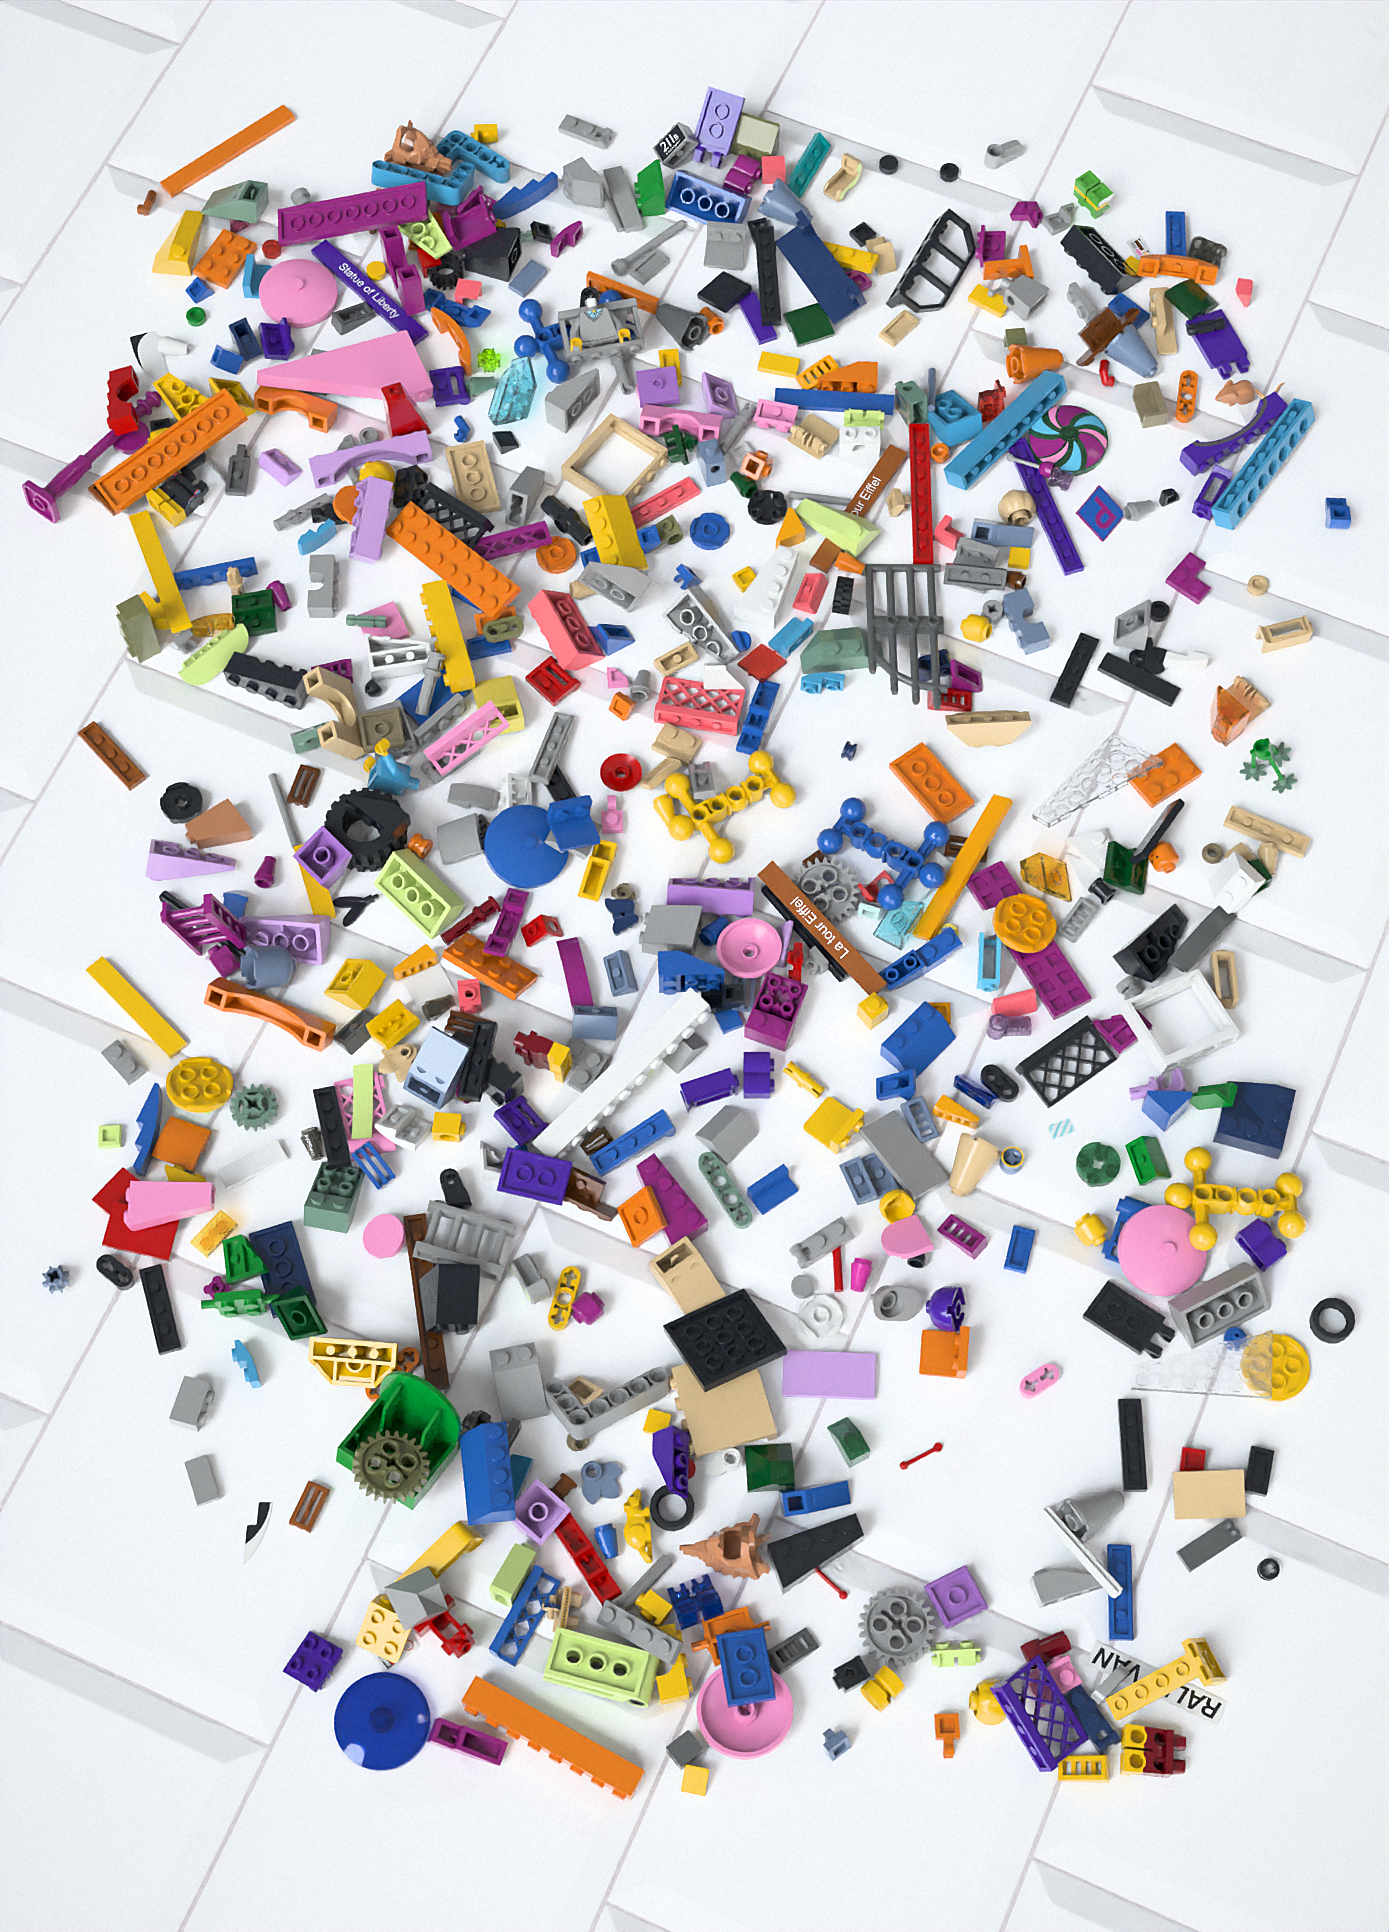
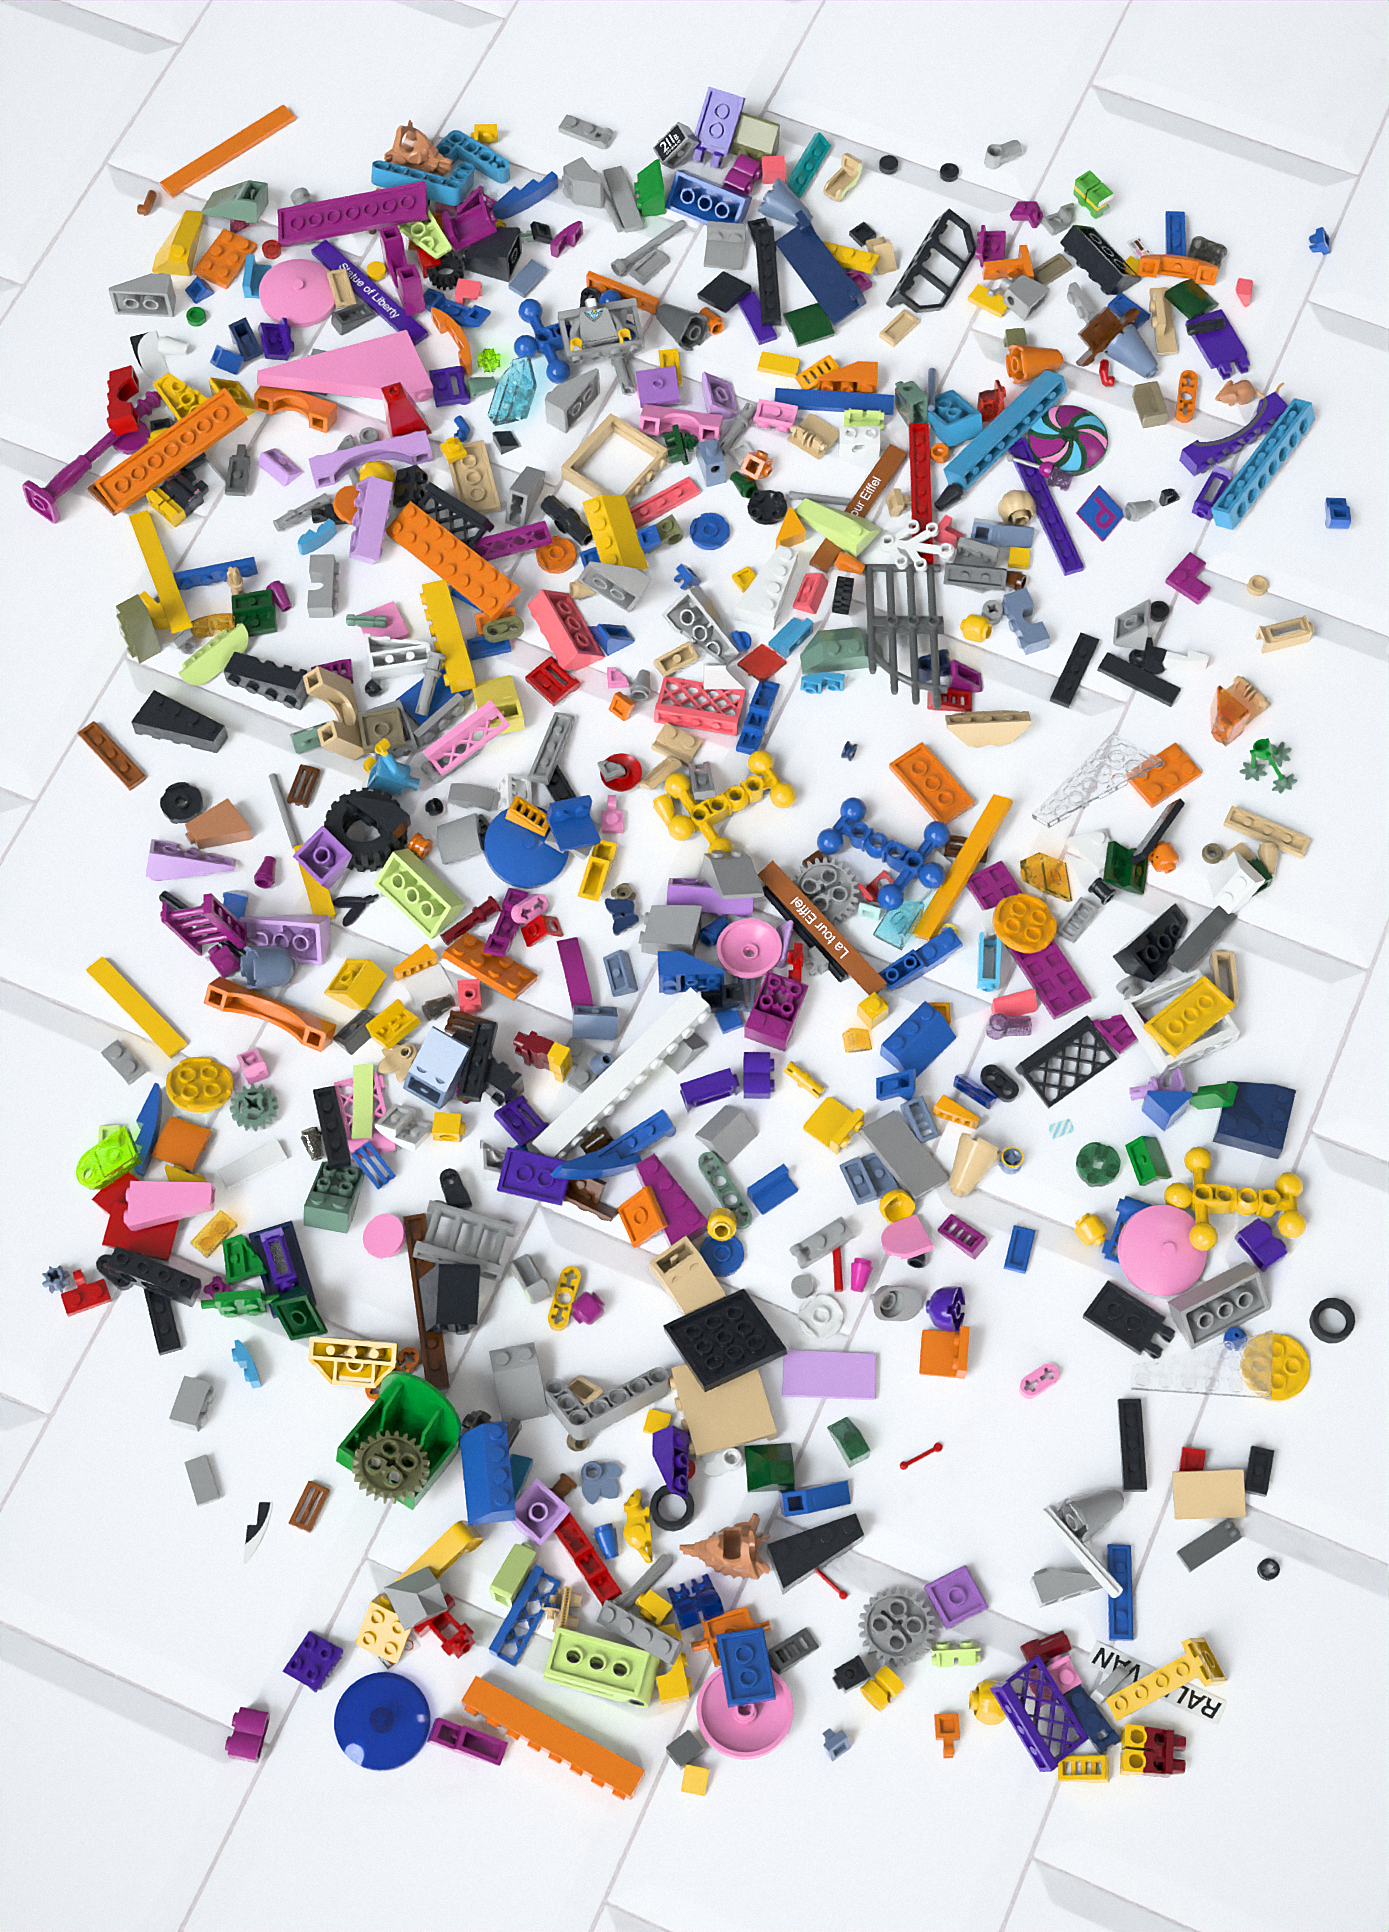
(86, 1295): none -> red plate
(108, 1160): none -> clear neon green tile
(144, 296): none -> light grey slope
(154, 1276): none -> black brick
(175, 722): none -> black wedge
(248, 1734): none -> magenta brick
(253, 1066): none -> bright pink slope
(279, 1259): none -> dark purple window
(341, 288): none -> tan tile
(436, 809): none -> black hinge
(453, 450): none -> yellow tile
(519, 818): none -> light orange slope
(531, 912): none -> bright pink beam
(591, 1167): none -> blue slope
(597, 1064): none -> sand blue cone
(610, 770): none -> light grey tile
(721, 1224): none -> yellow head
(722, 1257): none -> blue tile
(731, 874): none -> light grey slope
(856, 1040): none -> clear yellow slope
(914, 545): none -> white plant
(949, 496): none -> black cone
(1052, 269): none -> dark tan tile
(1189, 1016): none -> yellow tile
(1321, 241): none -> blue tile

